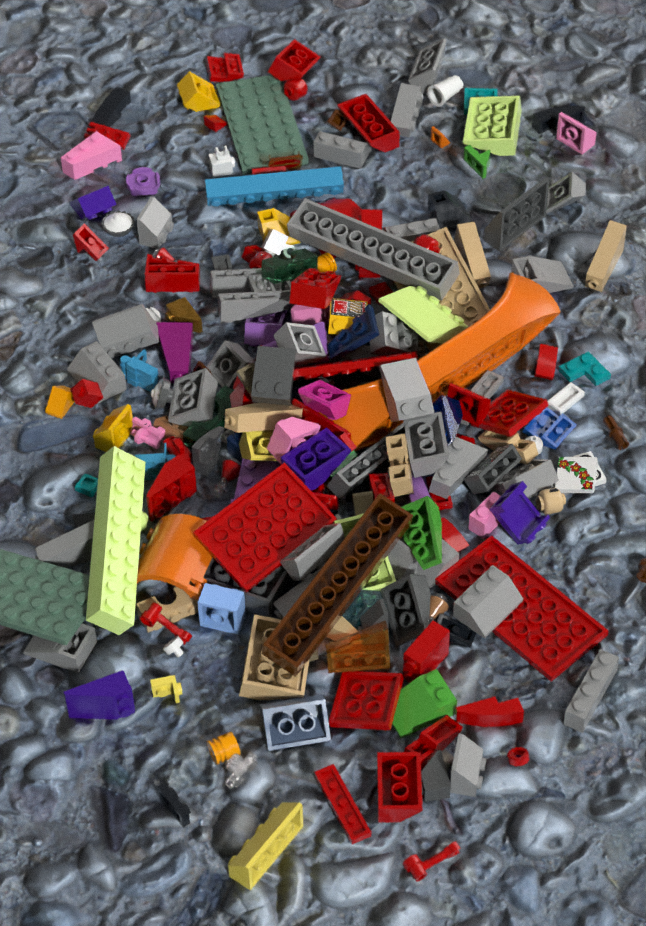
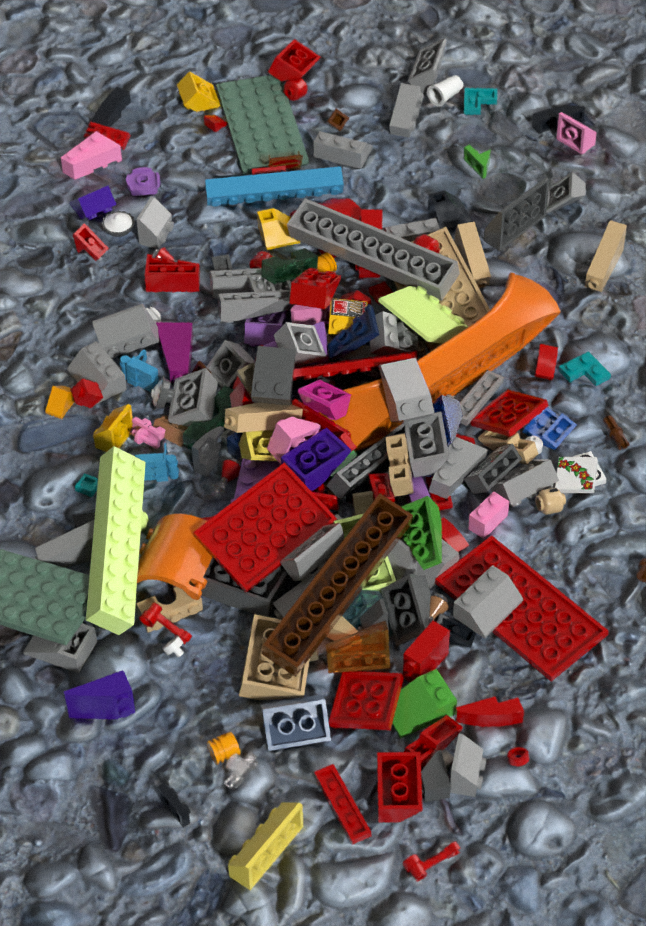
(165, 686): light yellow bracket -> none
(171, 487): red slope -> none
(176, 446): red piece -> none
(183, 312): pearl gold slope -> none
(221, 163): white brick -> none
(221, 608): light blue brick -> none
(225, 68): red slope -> none
(250, 252): red slope -> none
(276, 243): white brick -> none
(371, 123): red slope -> none
(439, 138): orange slope -> none
(473, 406): red slope -> none
(493, 124): yellowish green slope -> none
(518, 514): dark purple panel -> none
(545, 272): light grey slope -> none
(565, 398): white tile -> none
(591, 691): light grey brick -> none

